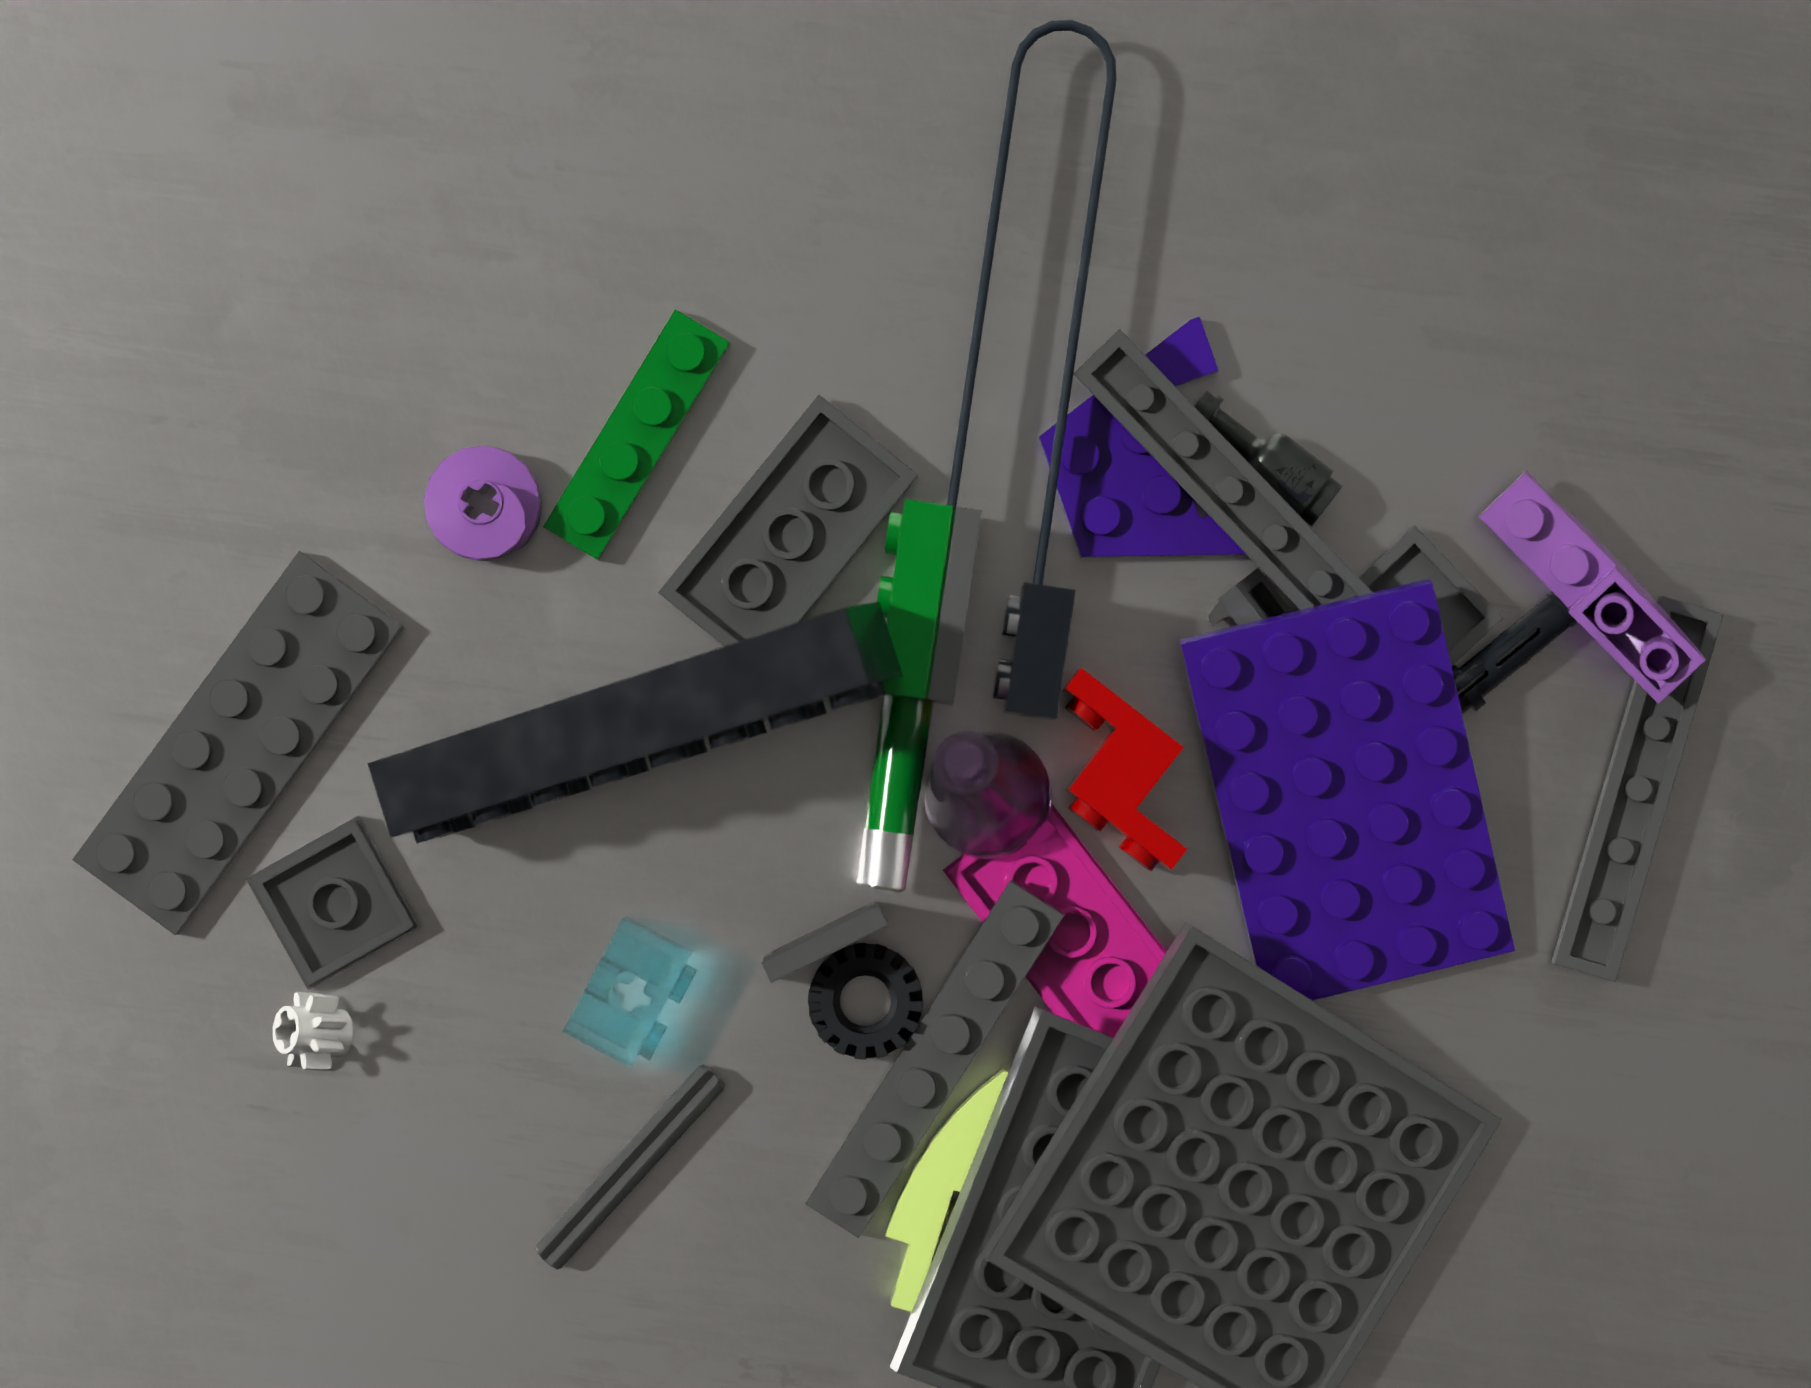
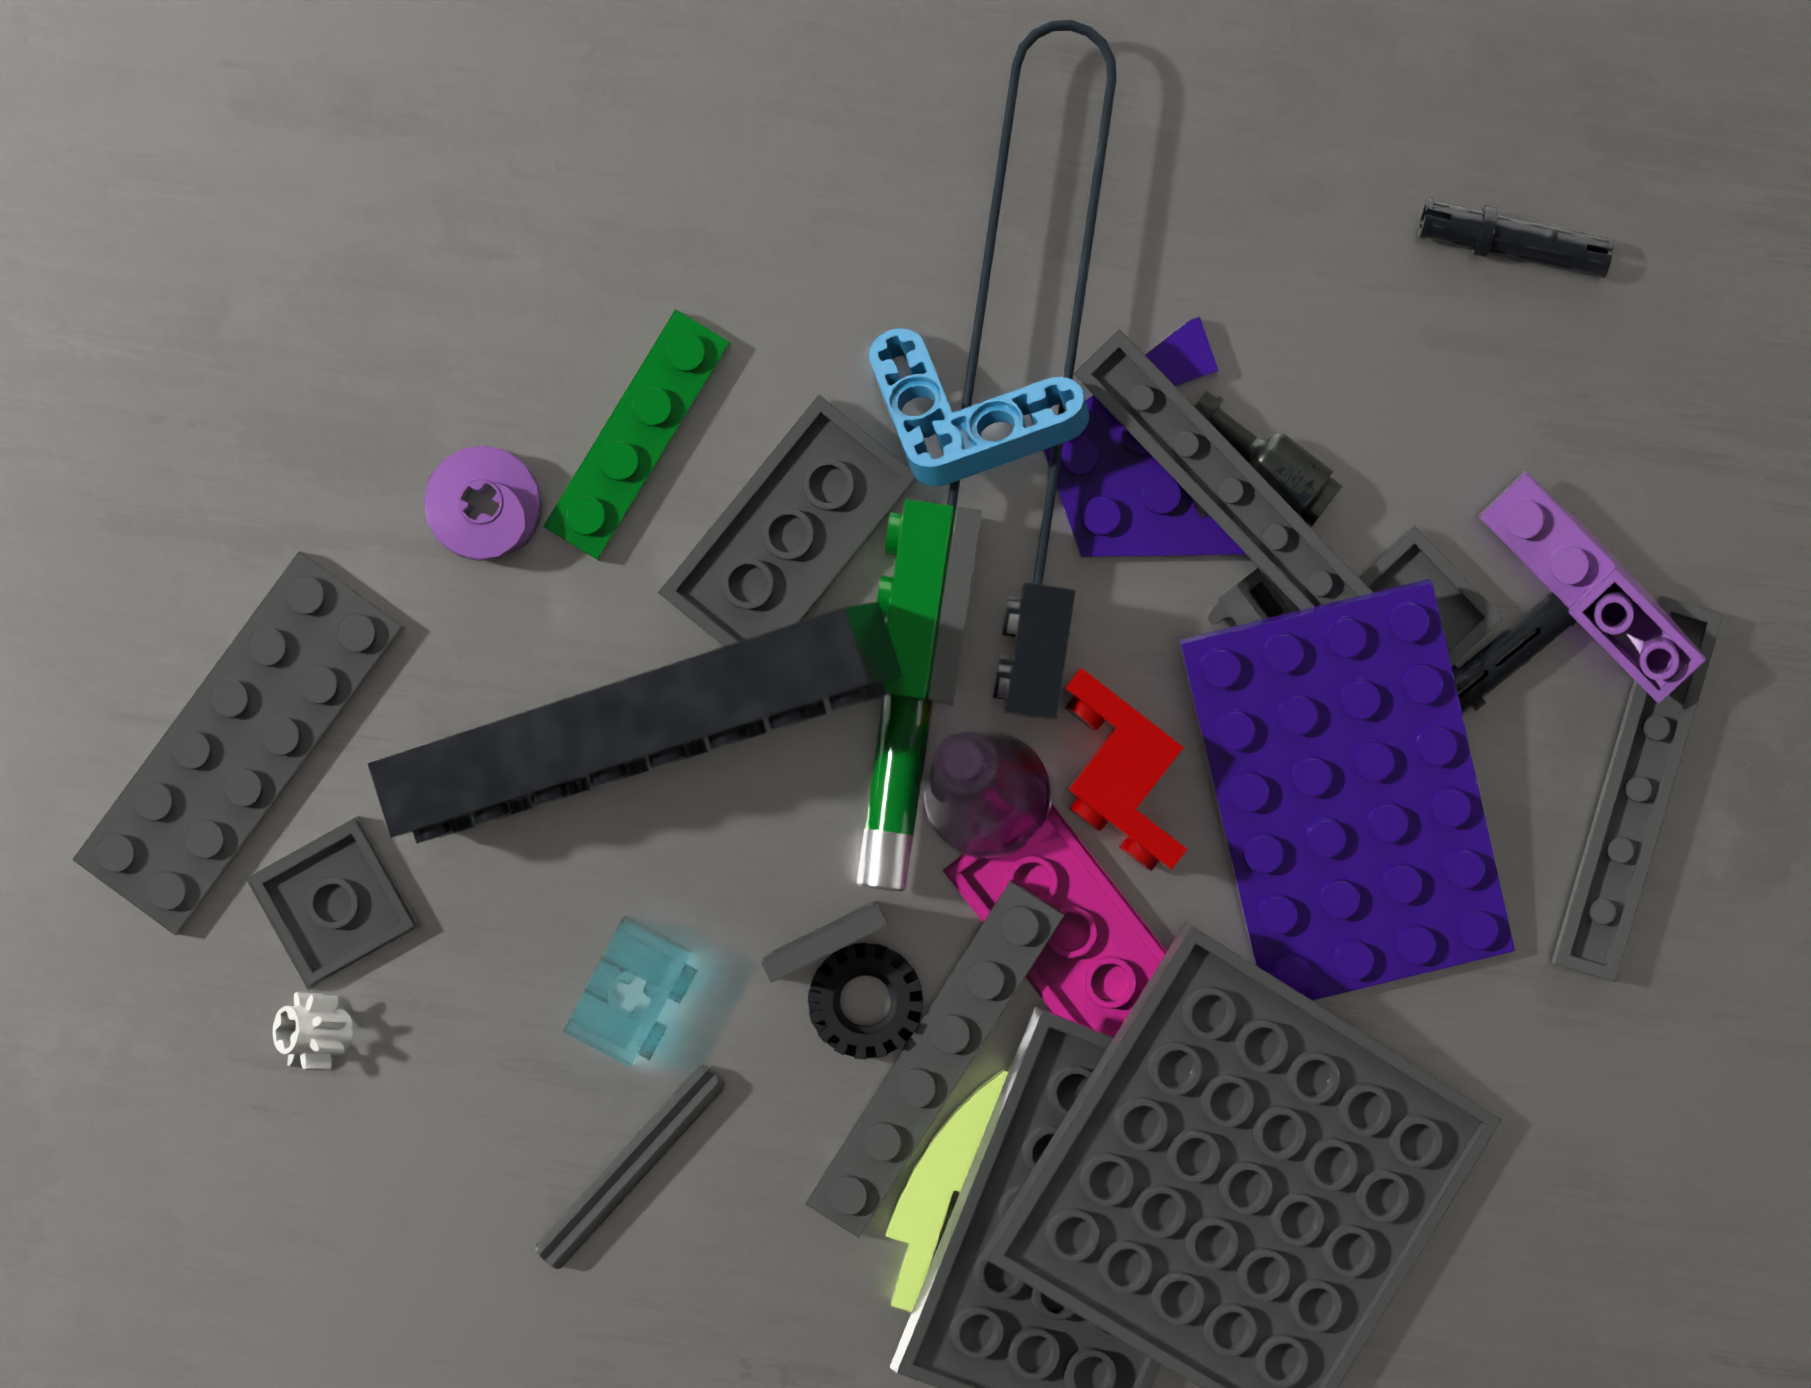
(961, 431): none -> dark azure beam
(1514, 237): none -> black pin

